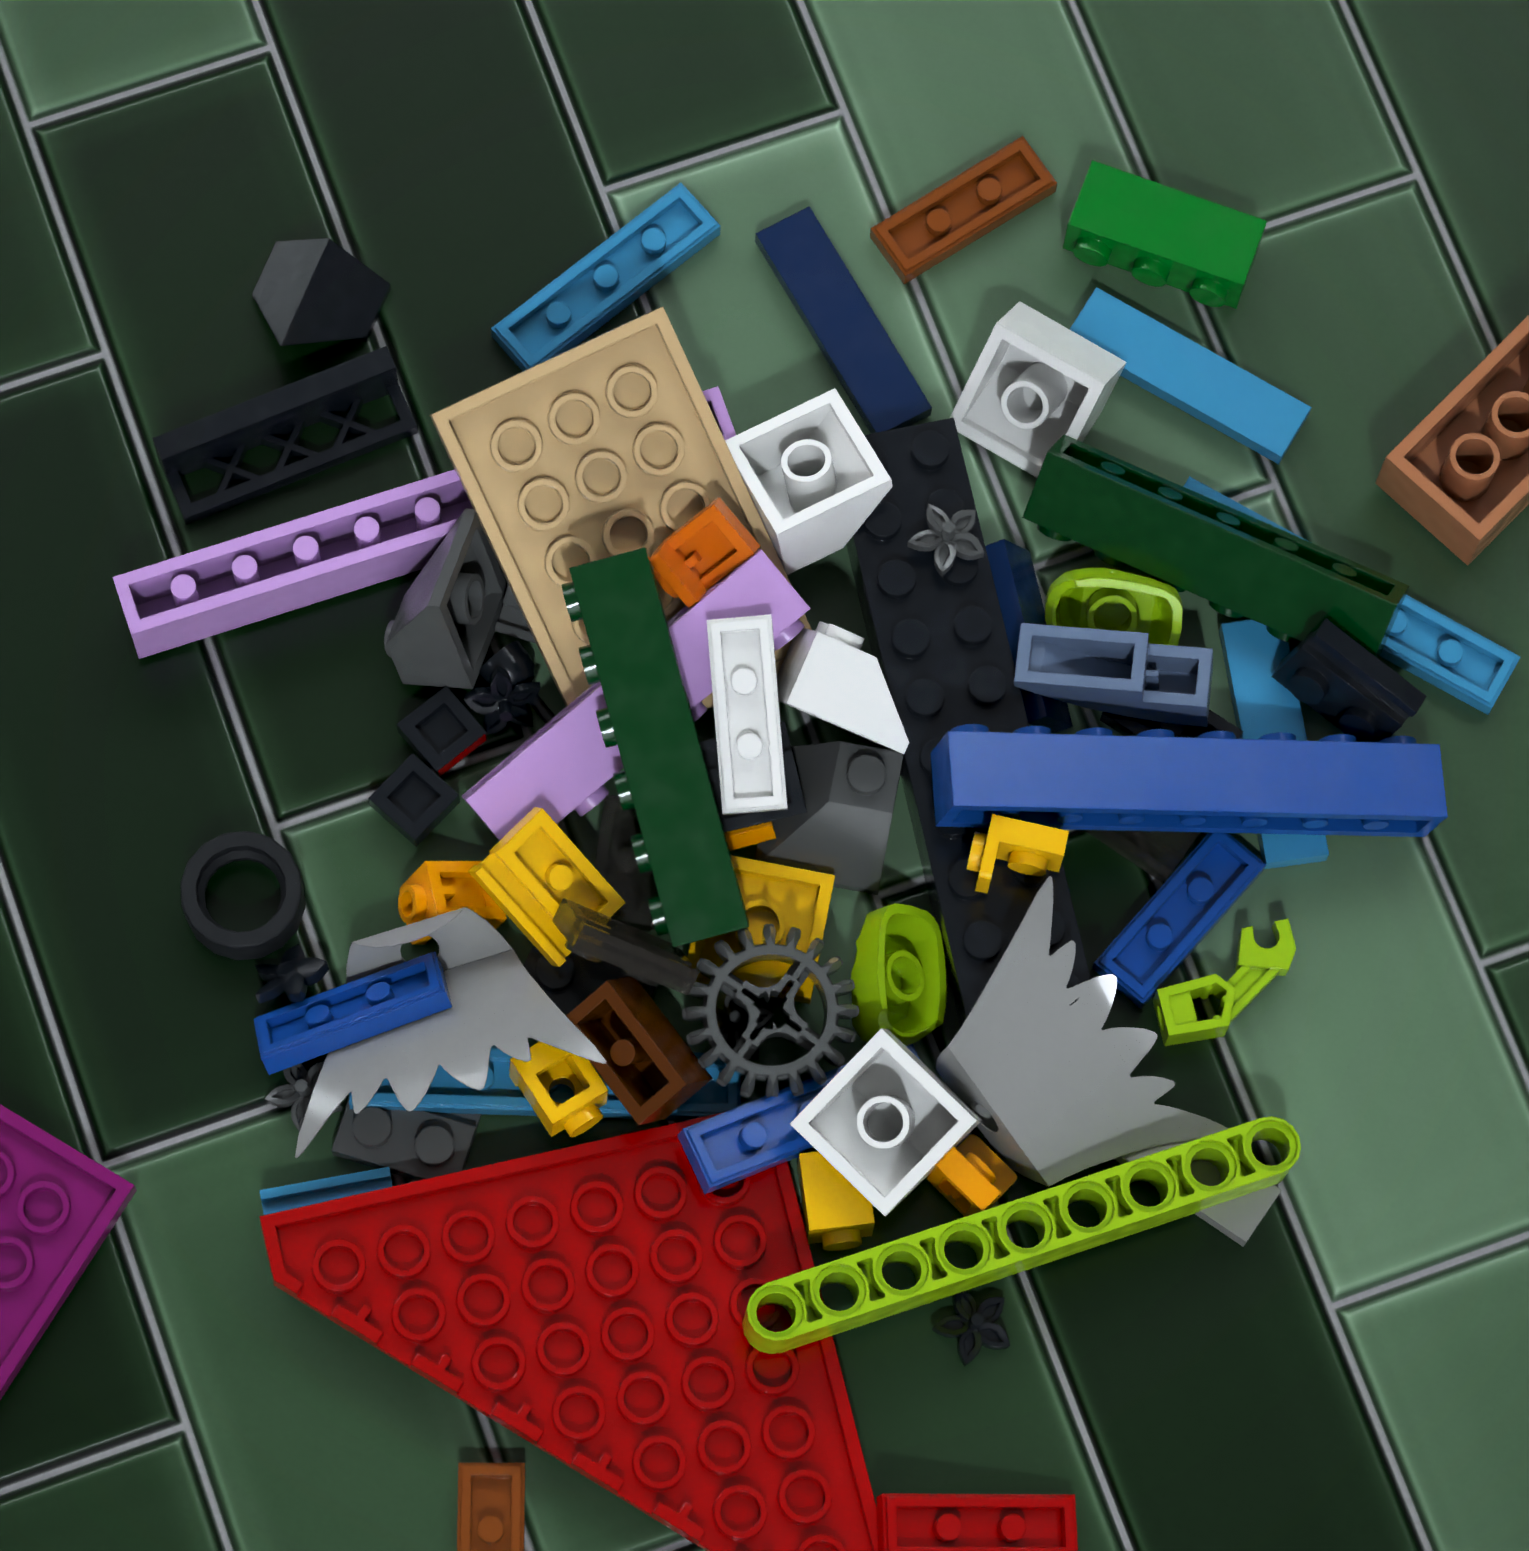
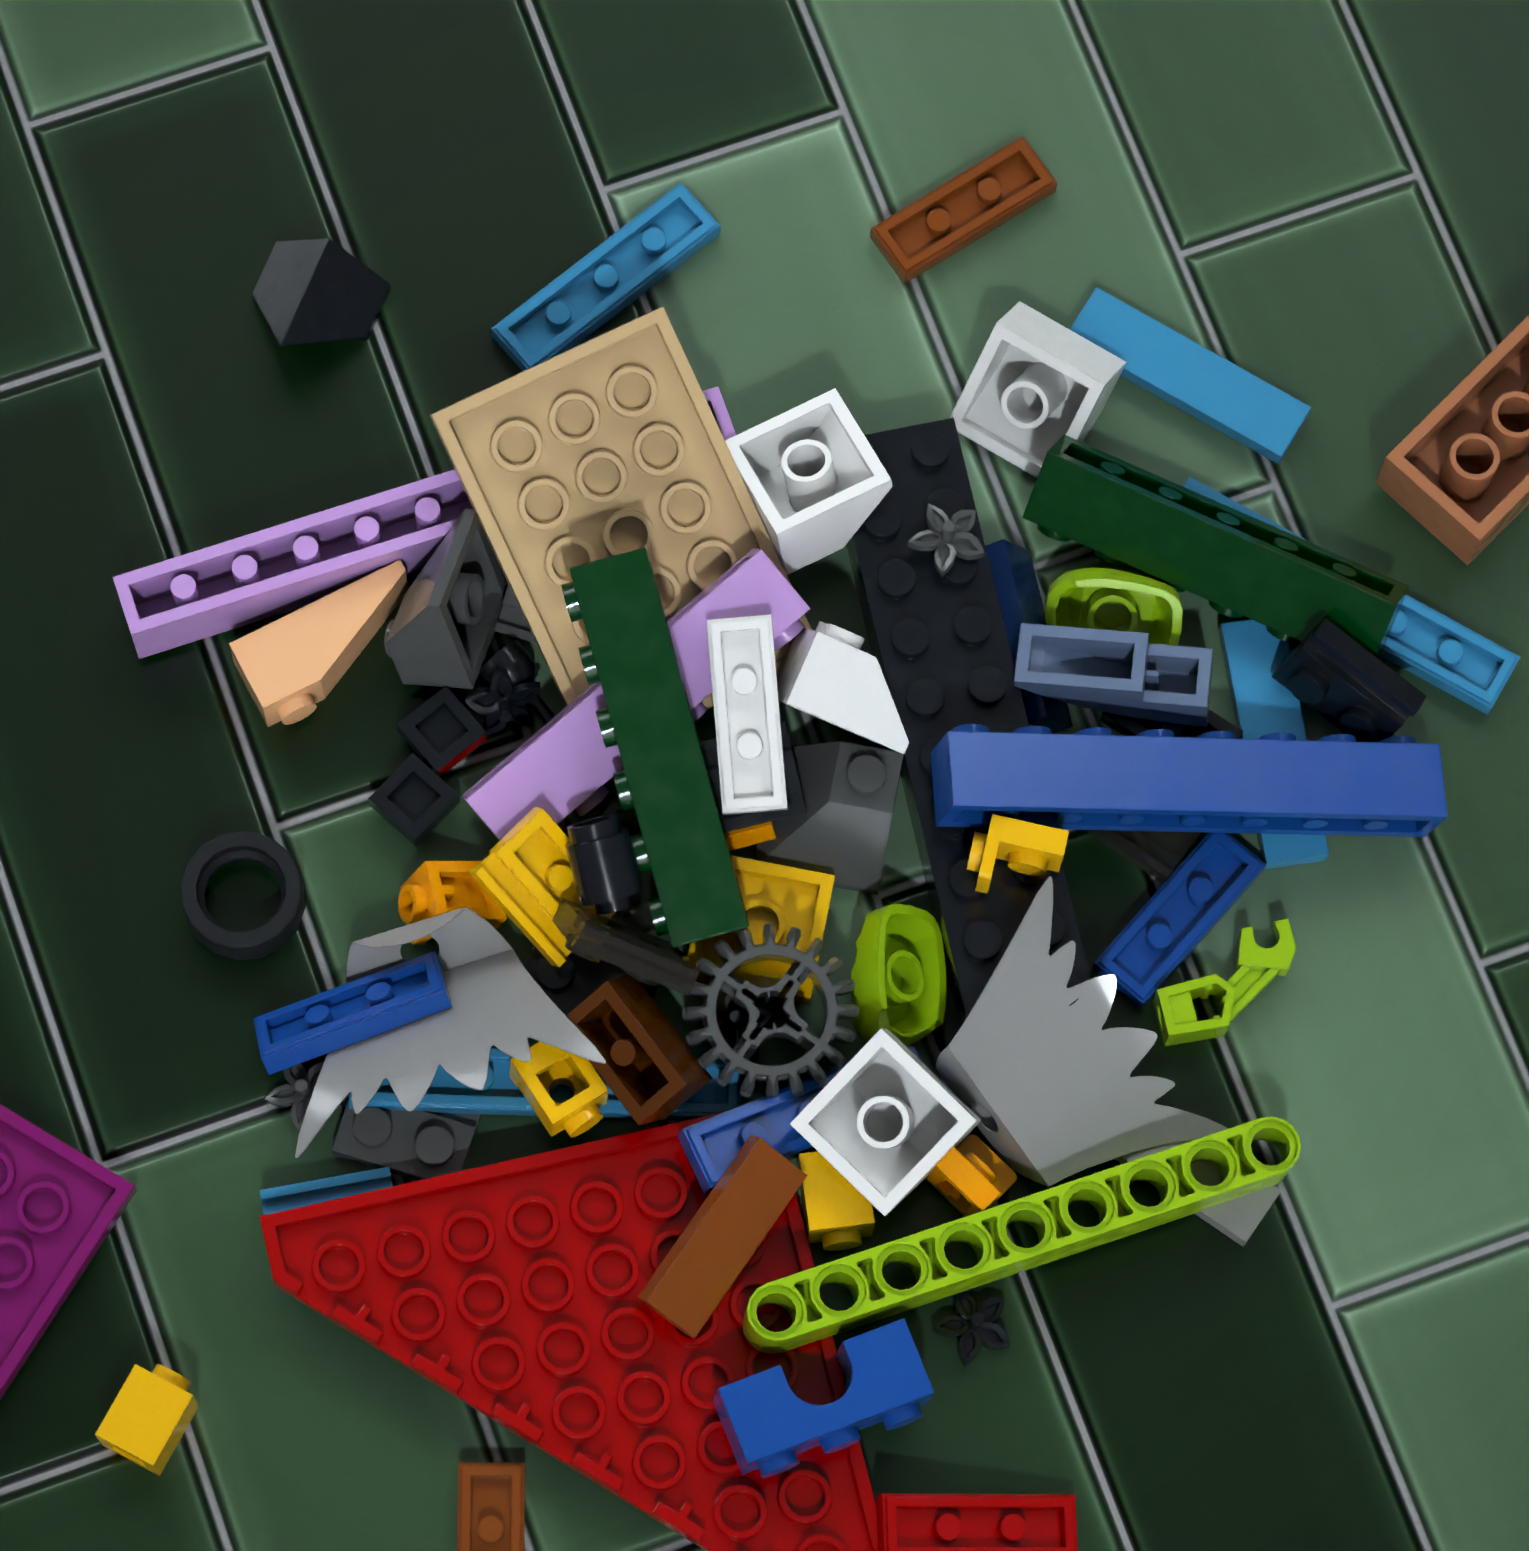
(148, 1417): none -> yellow brick
(276, 415): black fence -> none
(290, 975): black plant -> none
(309, 650): none -> light nougat slope
(603, 864): none -> black brick
(702, 553): orange bracket -> none
(722, 1236): none -> dark orange tile
(773, 1425): none -> blue arch
(842, 323): dark blue tile -> none
(1163, 235): green brick -> none

